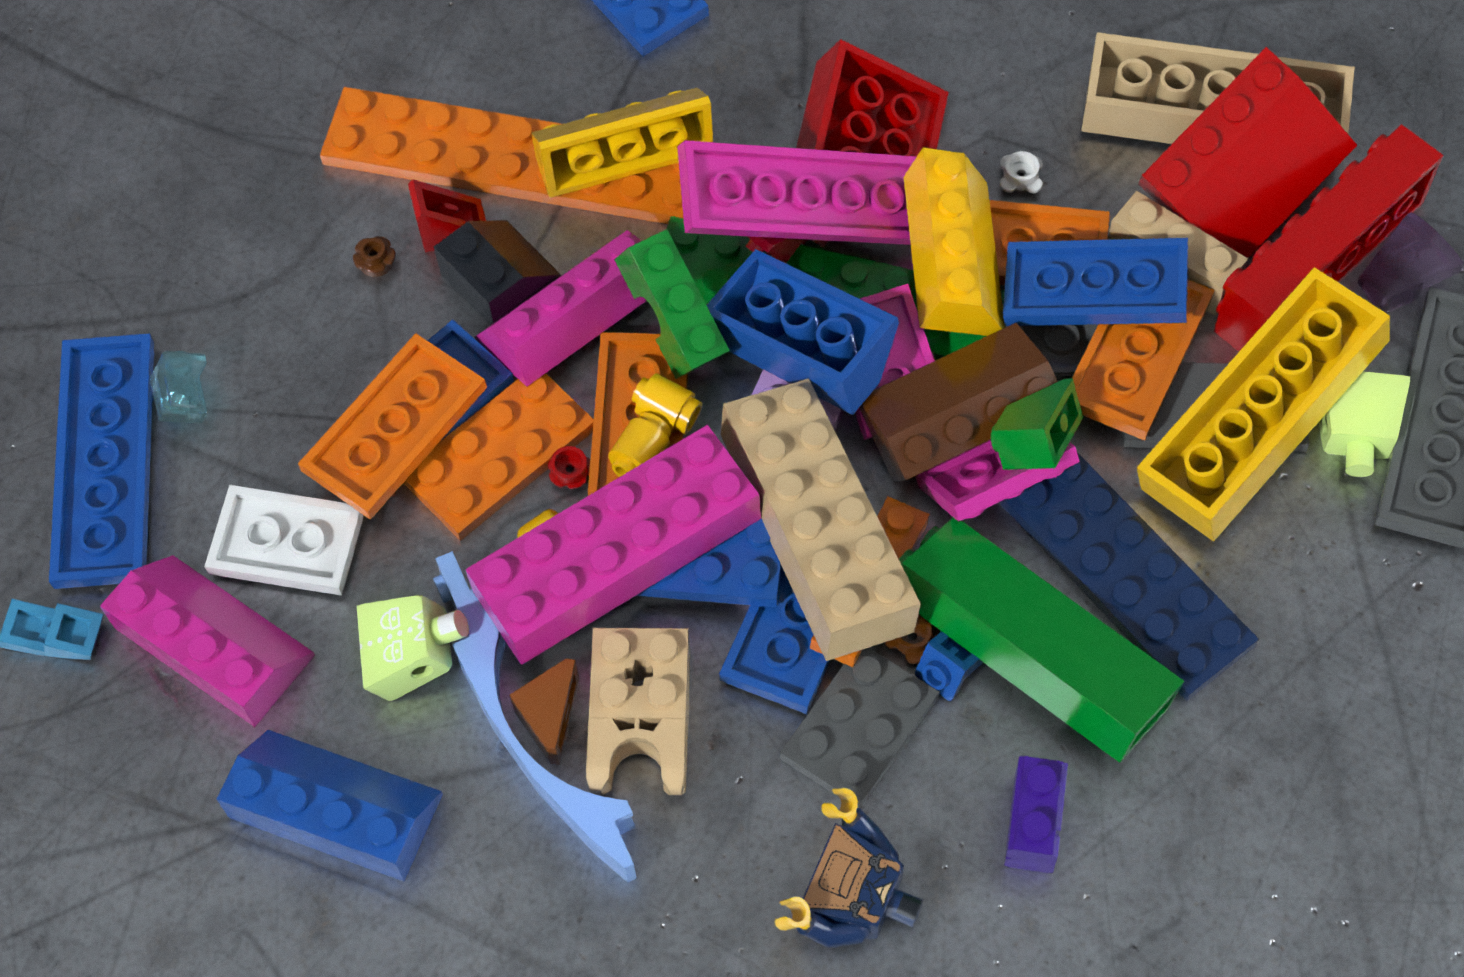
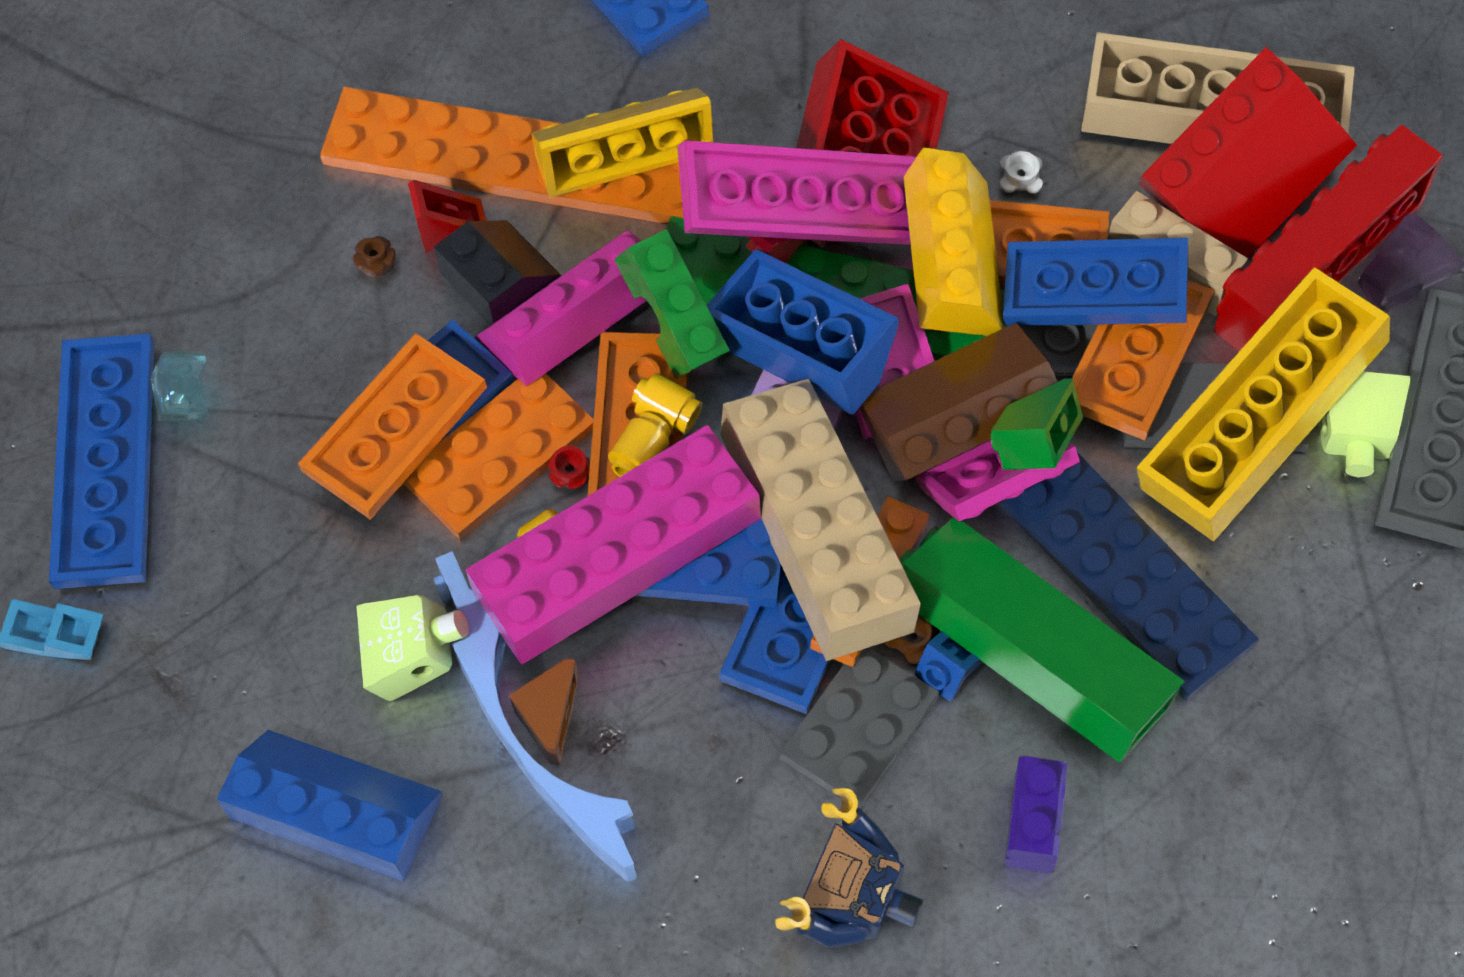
(207, 636): dark pink slope -> none
(284, 540): white plate -> none
(638, 718): tan brick -> none

